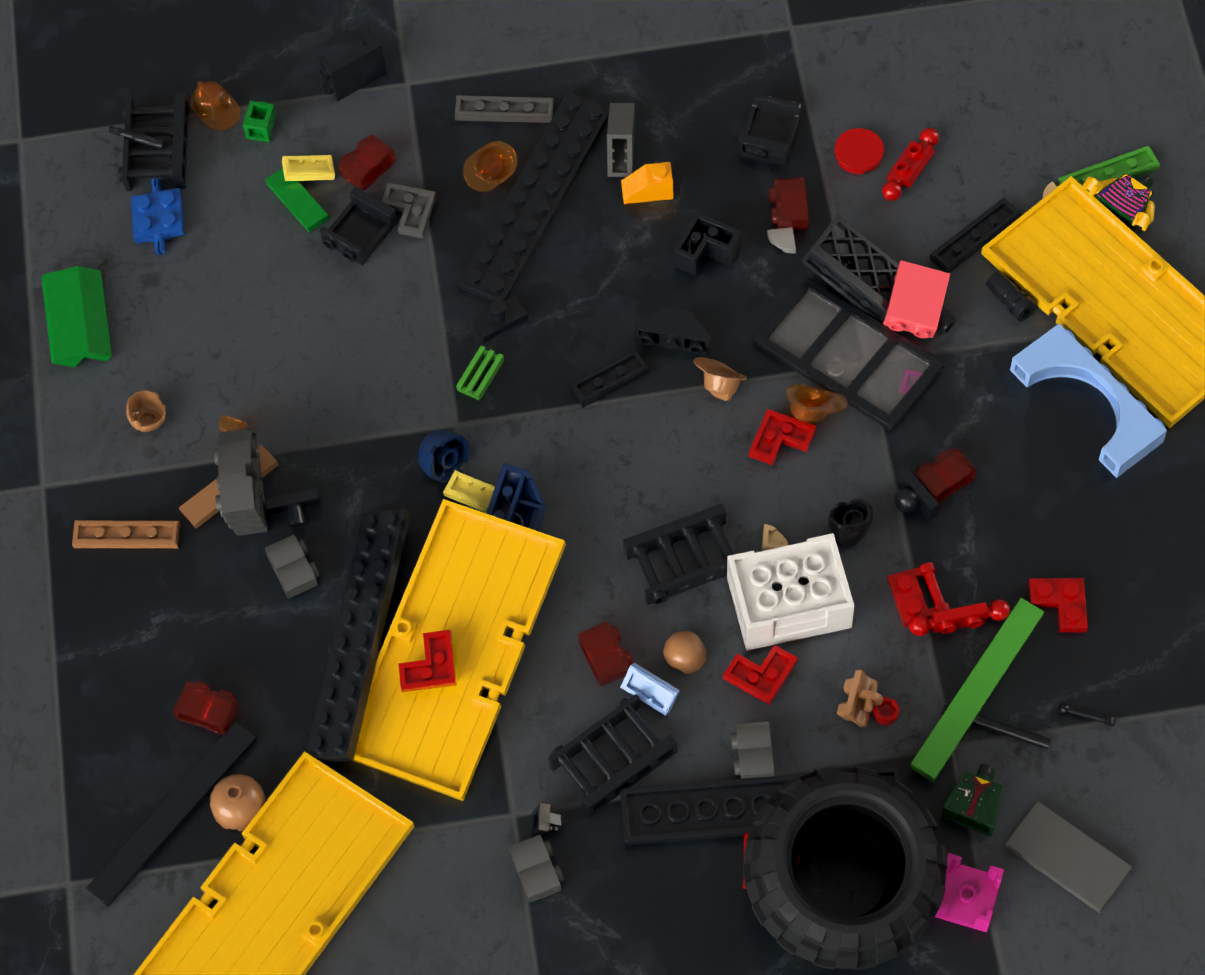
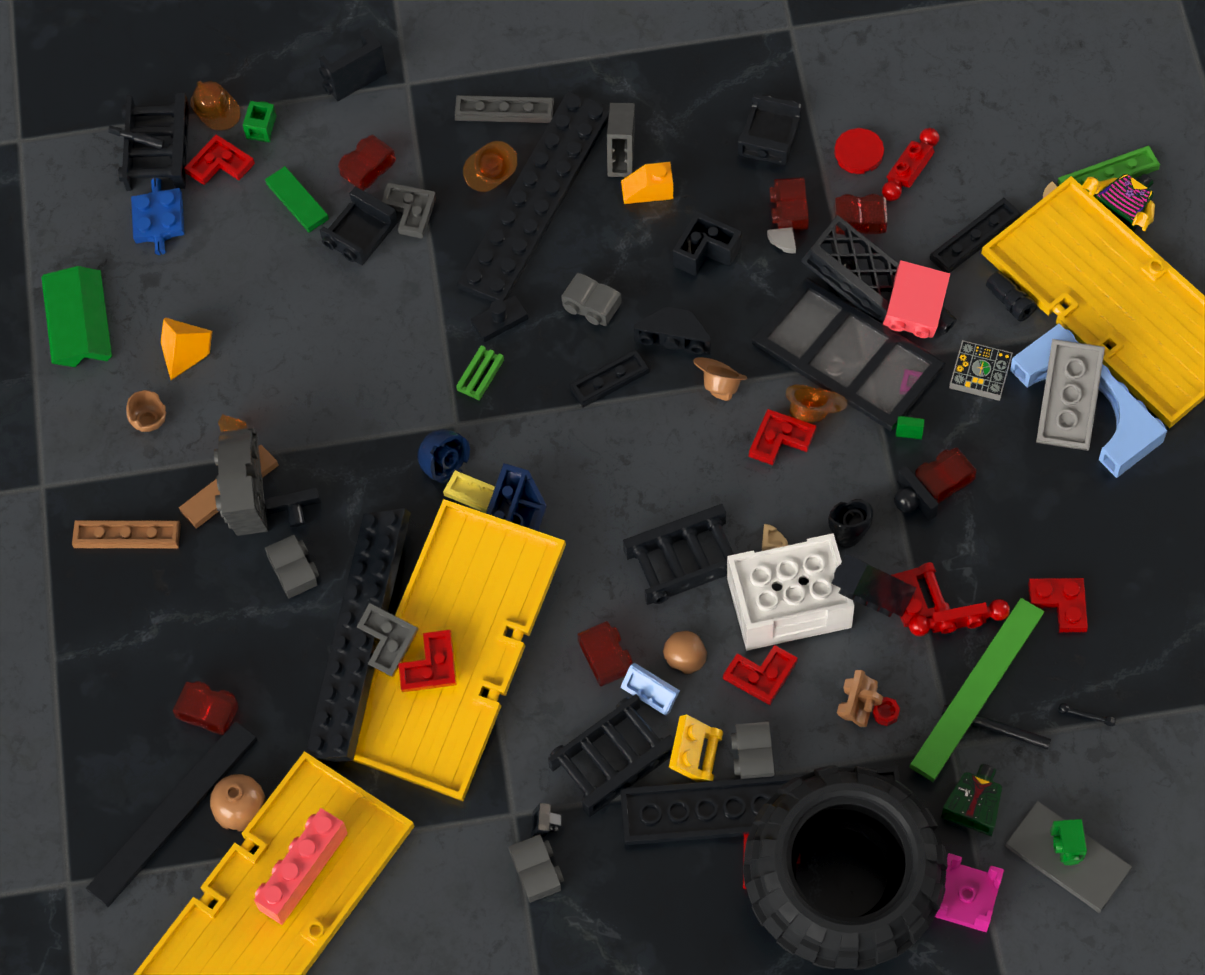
(183, 345): none -> light orange slope
(218, 155): none -> red plate
(300, 866): none -> coral brick
(308, 168): light yellow plate -> none
(394, 638): none -> dark grey plate
(591, 299): none -> dark grey brick
(688, 749): none -> yellow plate
(864, 214): none -> clear red brick
(872, 587): none -> black brick
(910, 427): none -> green tile
(981, 370): none -> tile
(1069, 841): none -> green brick
(1070, 394): none -> light grey tile

